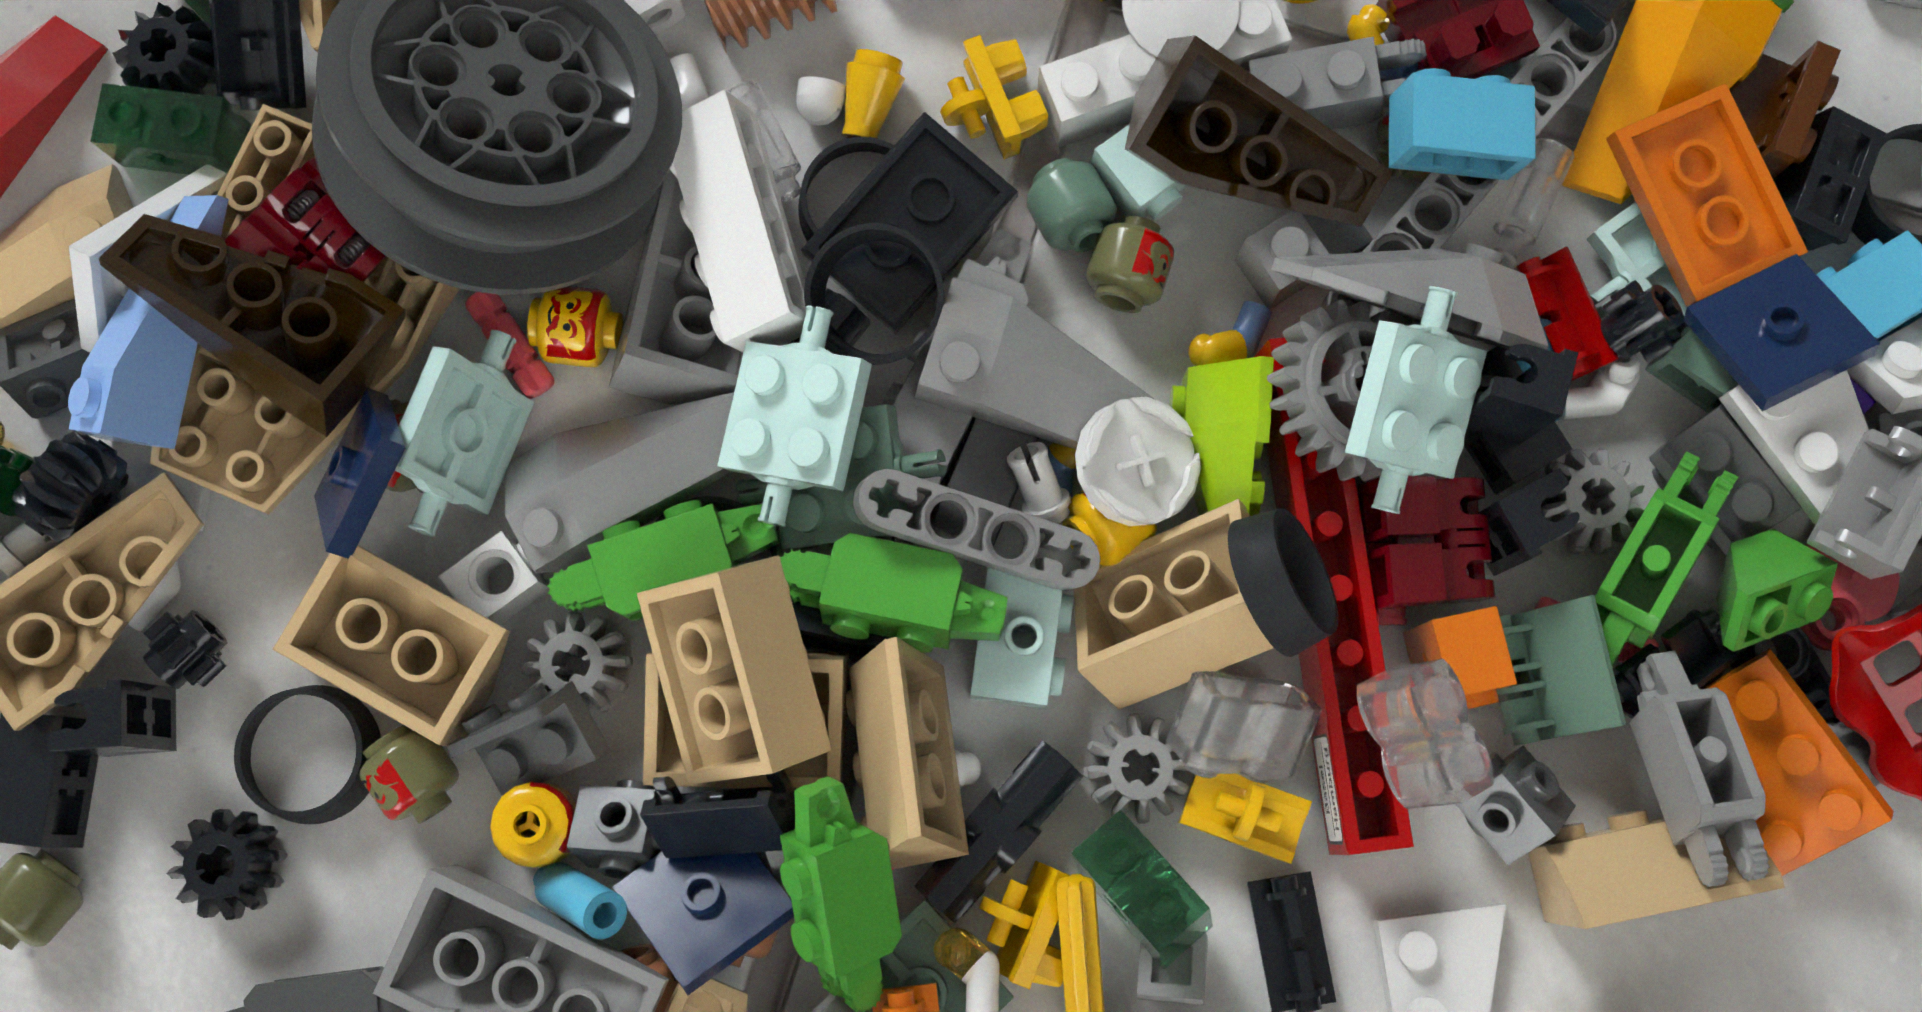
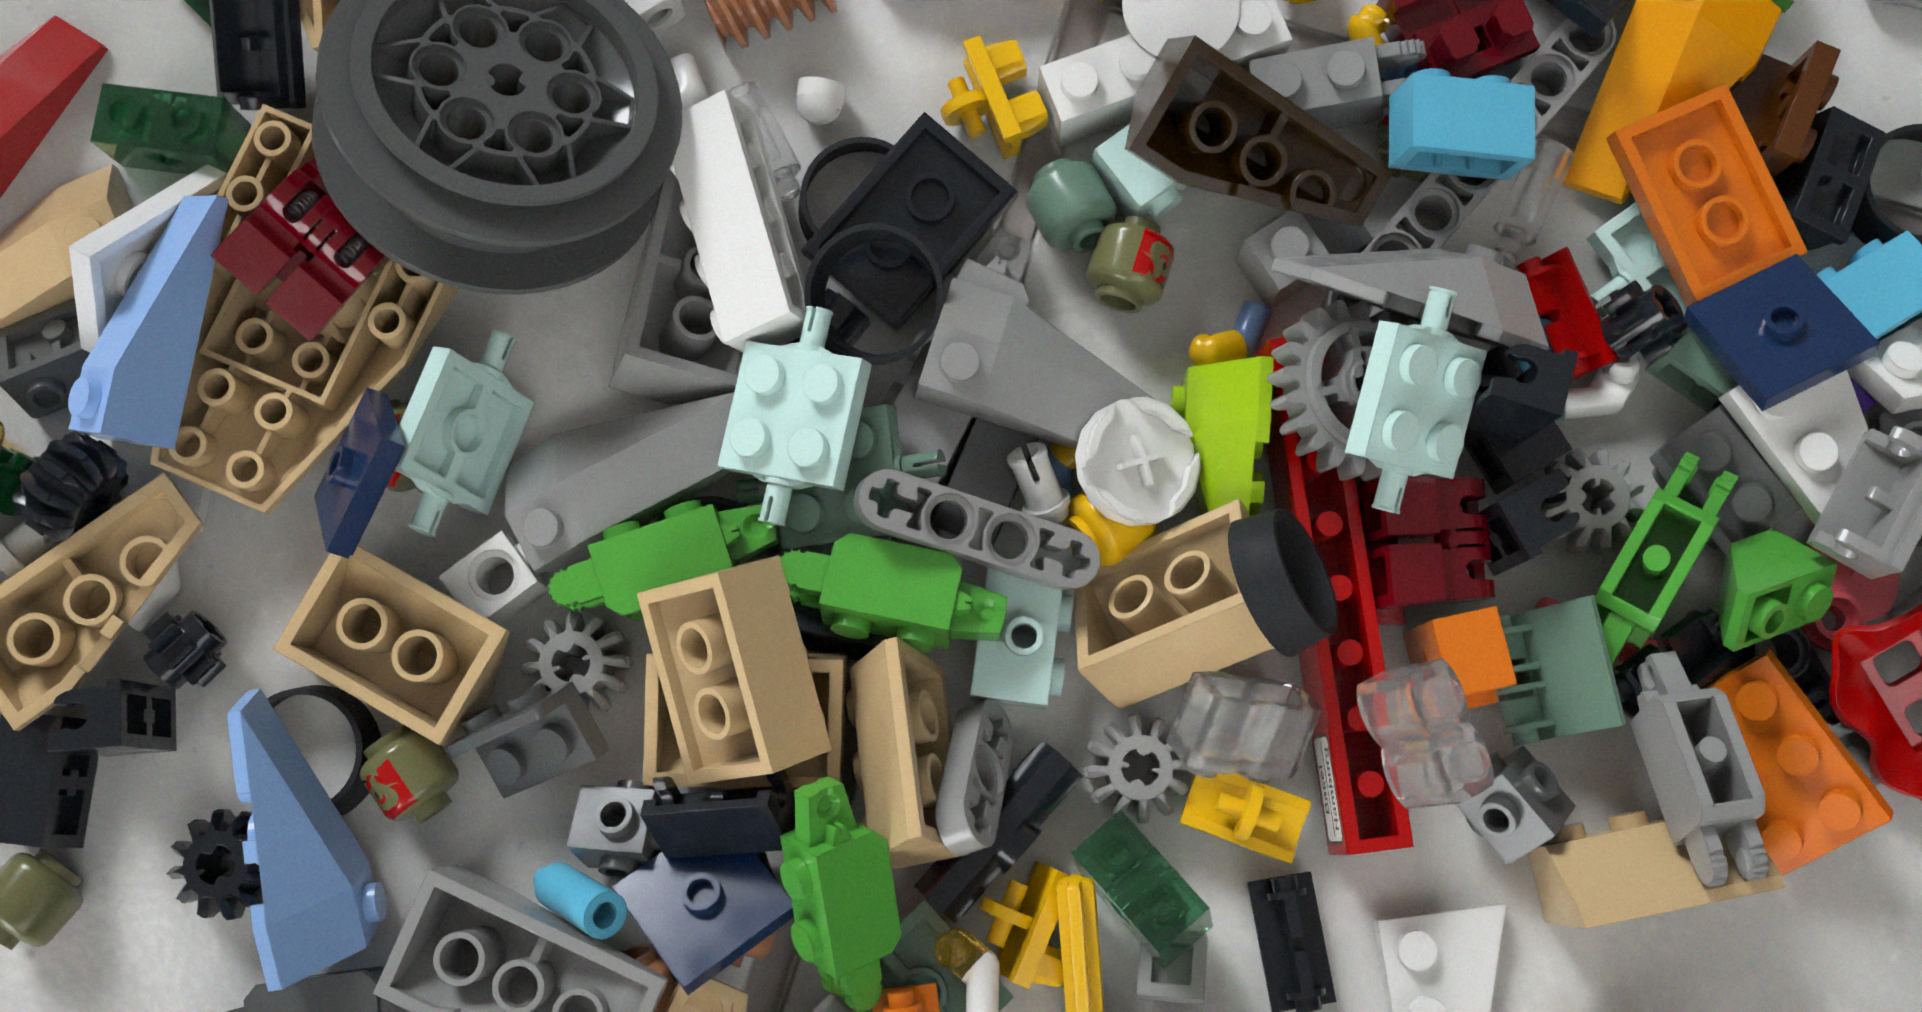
(168, 52): black gear -> none
(285, 330): dark brown wedge -> none
(311, 867): none -> light blue wedge
(518, 813): yellow head -> none
(529, 374): coral axle -> none
(574, 326): yellow head -> none
(870, 92): yellow cone -> none
(974, 778): none -> light grey beam

